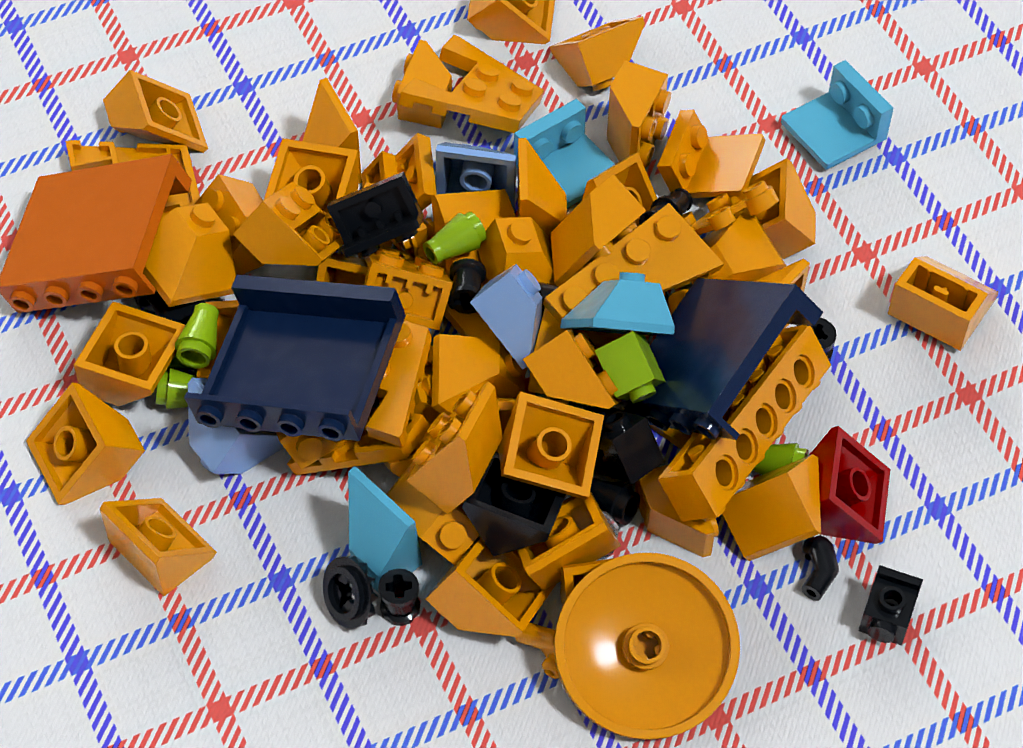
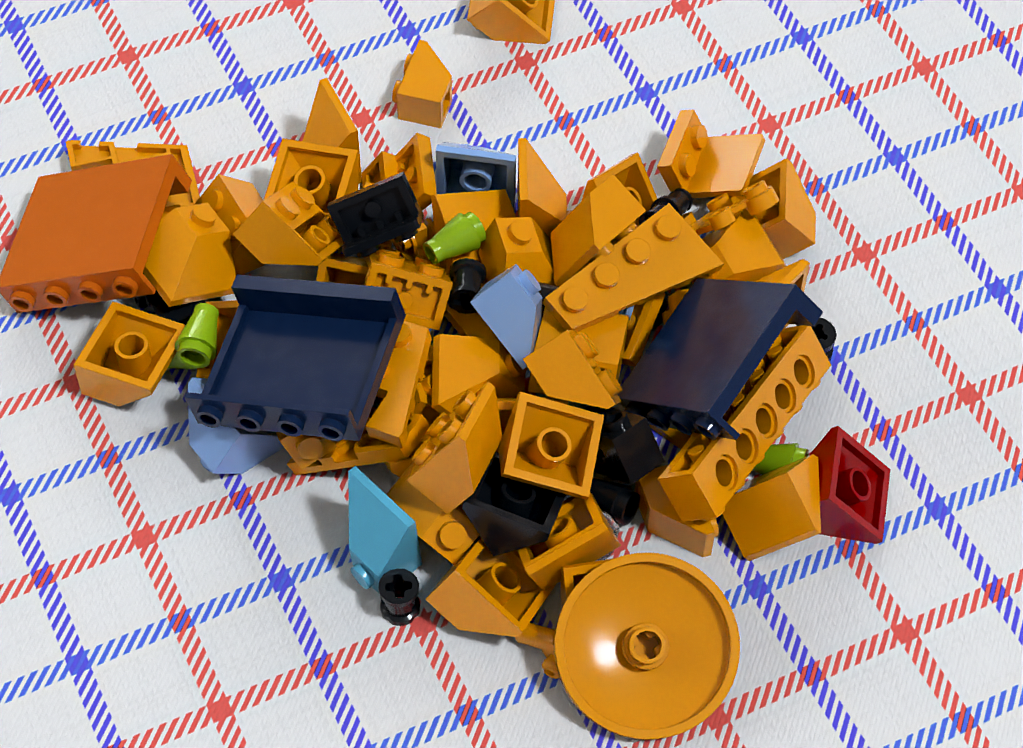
(83, 445): light orange slope -> none
(154, 112): light orange slope -> none
(155, 541): light orange slope -> none
(173, 388): lime cone -> none
(338, 593): black gear -> none
(488, 93): light orange wing -> none
(565, 149): medium azure bracket -> none
(599, 53): light orange slope -> none
(623, 308): medium azure slope -> none
(631, 367): lime brick -> none
(637, 111): light orange slope -> none
(825, 565): black arm -> none
(842, 120): medium azure bracket -> none
(890, 605): black brick -> none
(940, 301): light orange slope -> none

